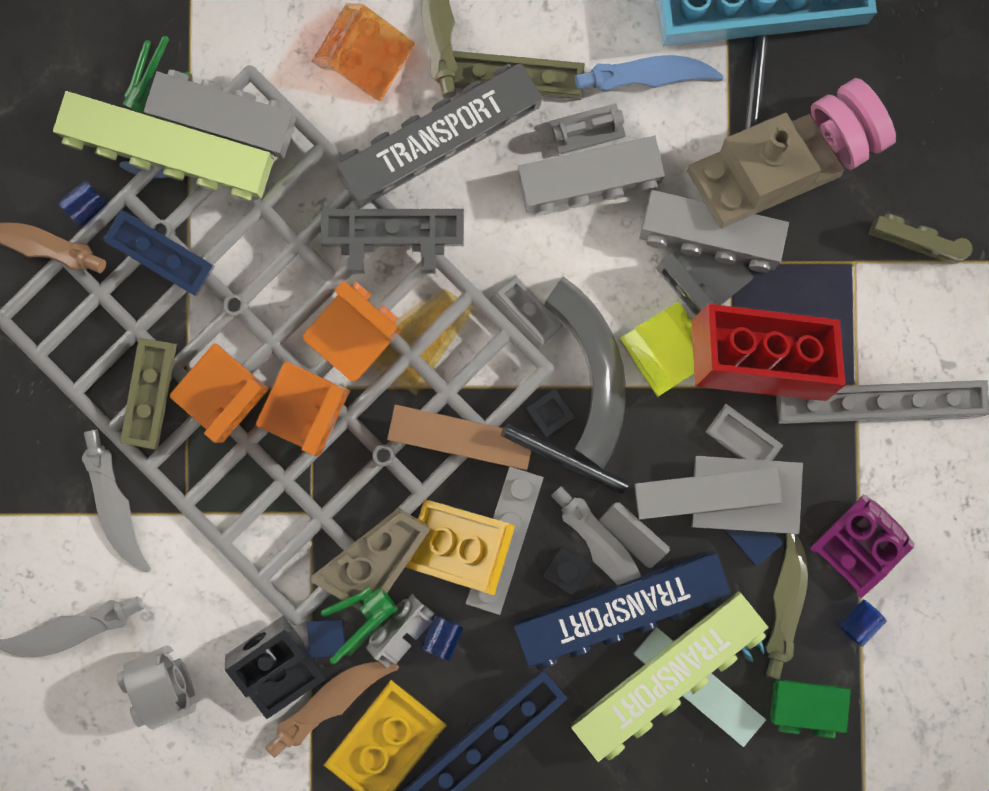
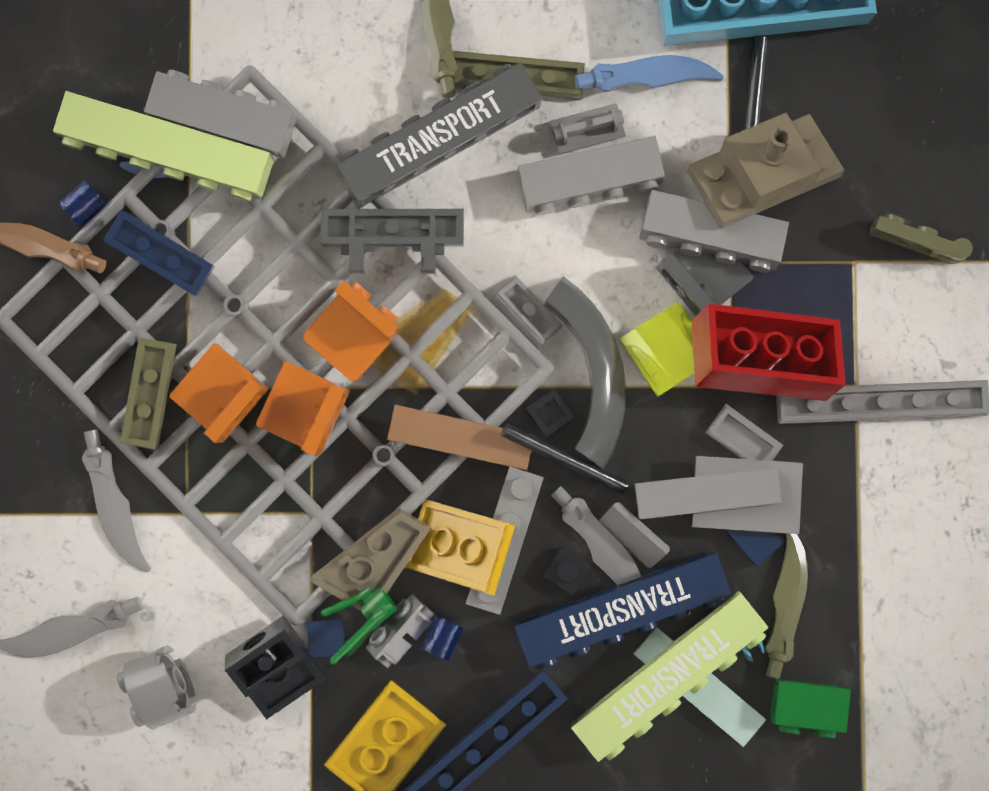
(138, 91): green plant -> none
(327, 703): medium nougat sword -> none
(364, 50): clear orange bracket -> none
(854, 123): bright pink wheel -> none
(863, 623): clear blue beam -> none
(864, 545): magenta slope -> none

